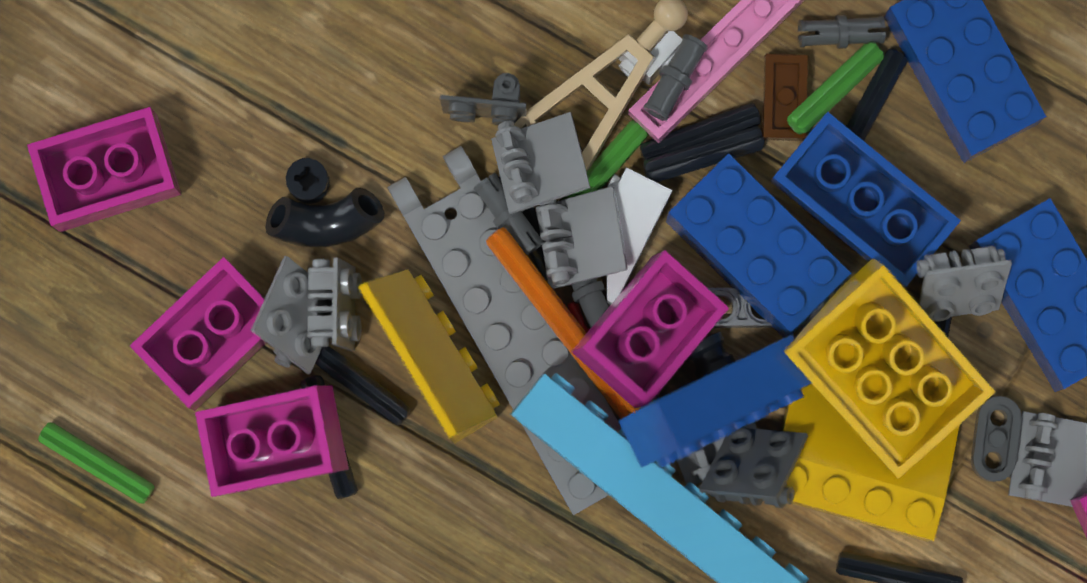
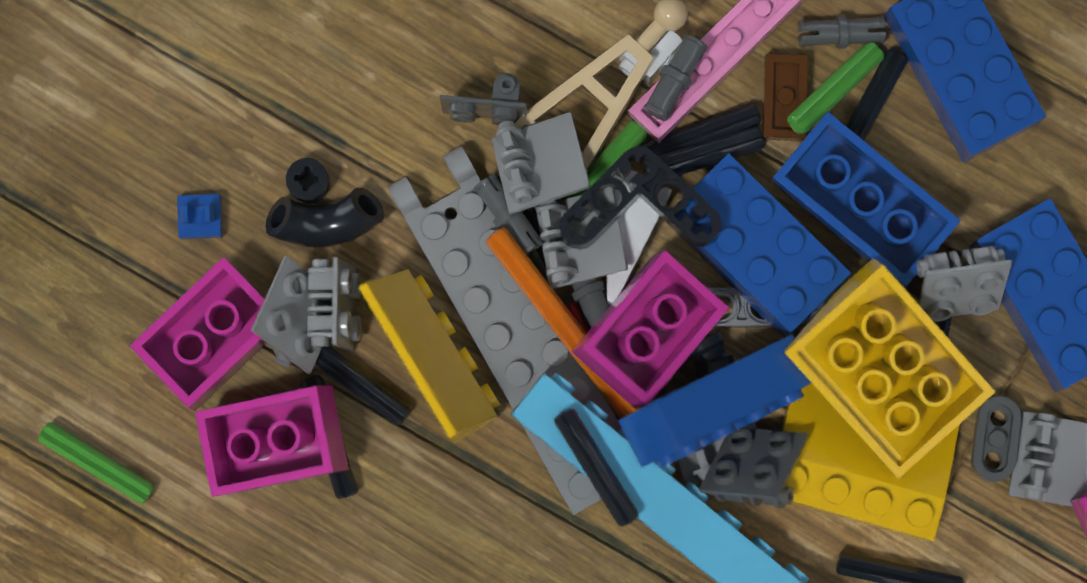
(104, 169): dark pink brick -> none
(199, 216): none -> blue tile
(596, 467): none -> black axle
(647, 188): none -> black beam

